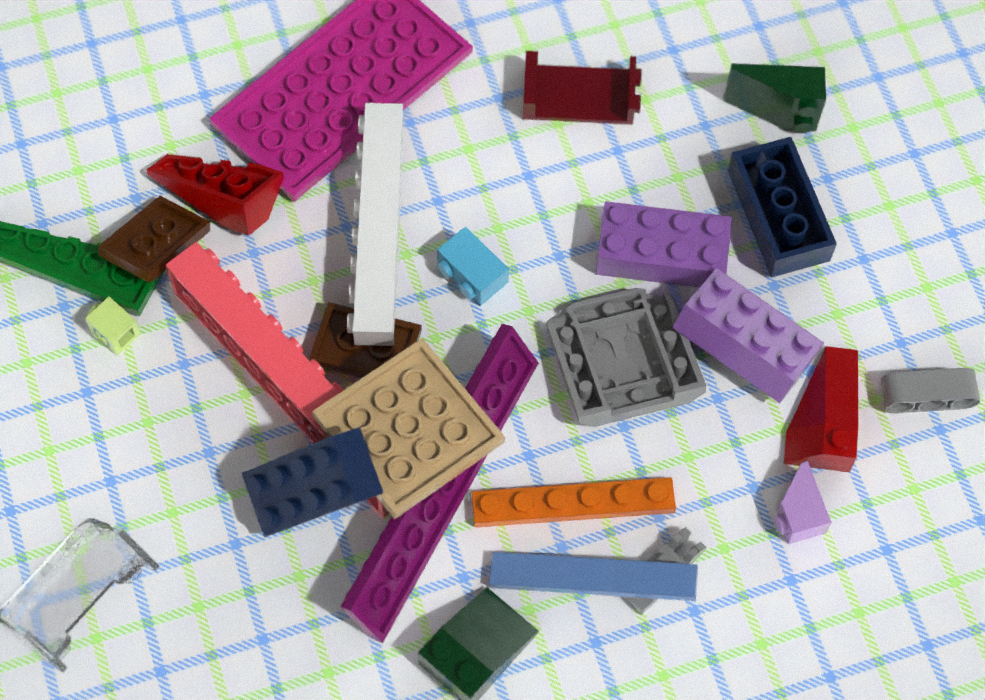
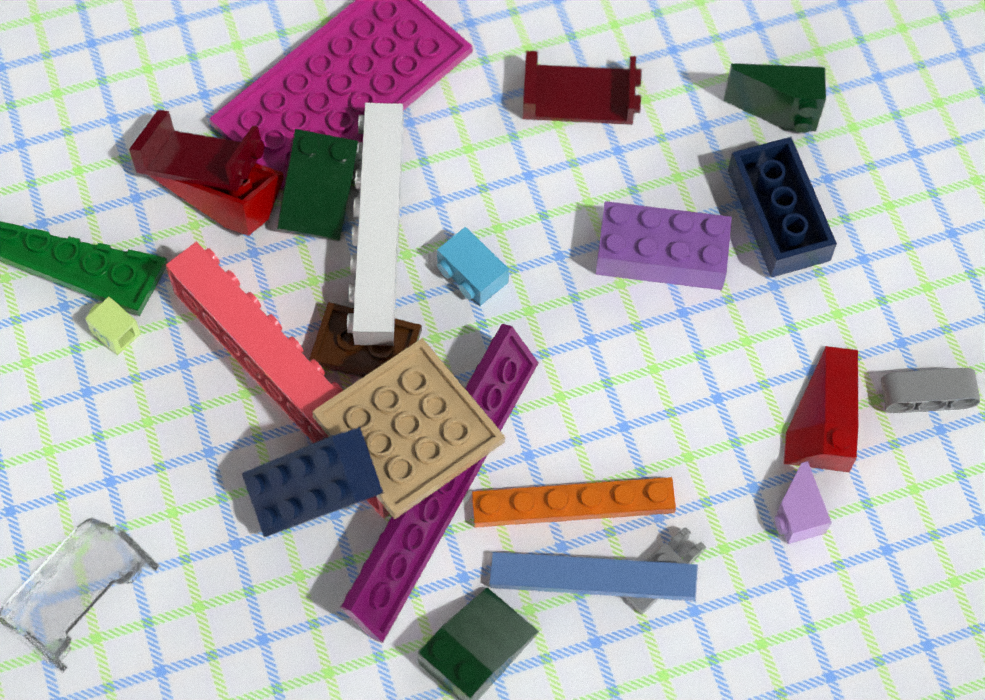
(153, 238): reddish brown plate -> none
(194, 157): none -> dark red panel
(317, 185): none -> dark green slope
(624, 356): light grey wedge -> none
(747, 335): medium lavender brick -> none

